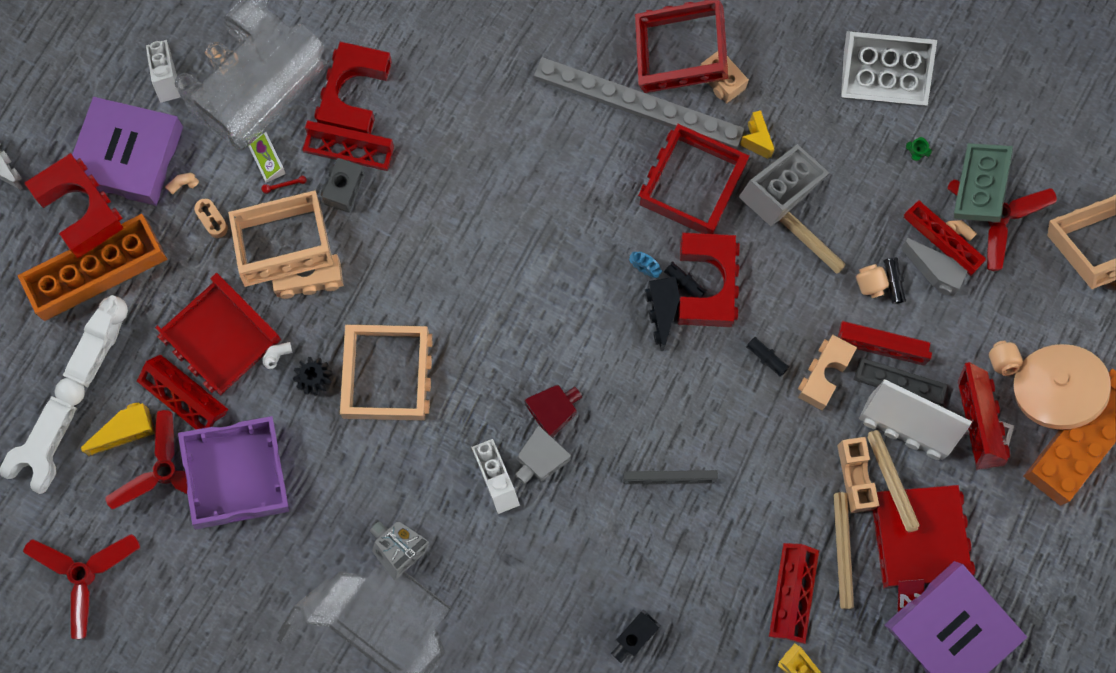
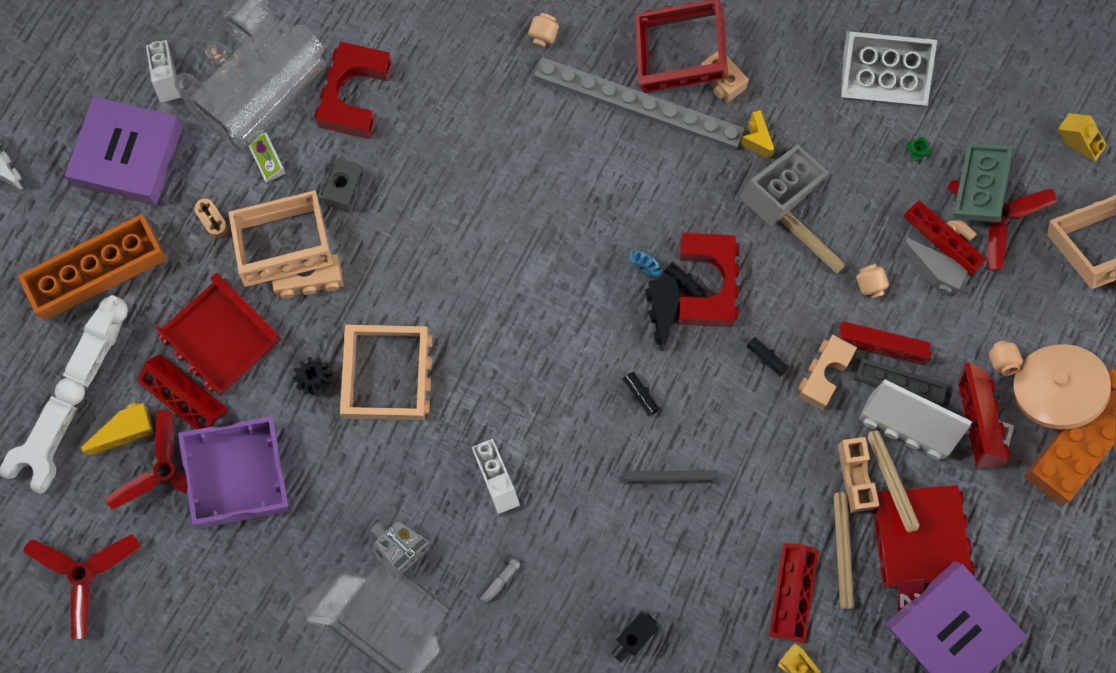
(98, 222): red arch -> none
(182, 179): light nougat arm -> none
(266, 188): red hinge -> none
(273, 354): white arm -> none
(351, 138): red fence -> none
(502, 578): none -> light grey piece
(541, 457): light grey torso -> none
(543, 29): none -> light nougat head
(553, 408): dark red torso -> none
(641, 394): none -> black pin
(707, 145): red window -> none
(895, 280): black pin -> none
(1082, 135): none -> yellow slope

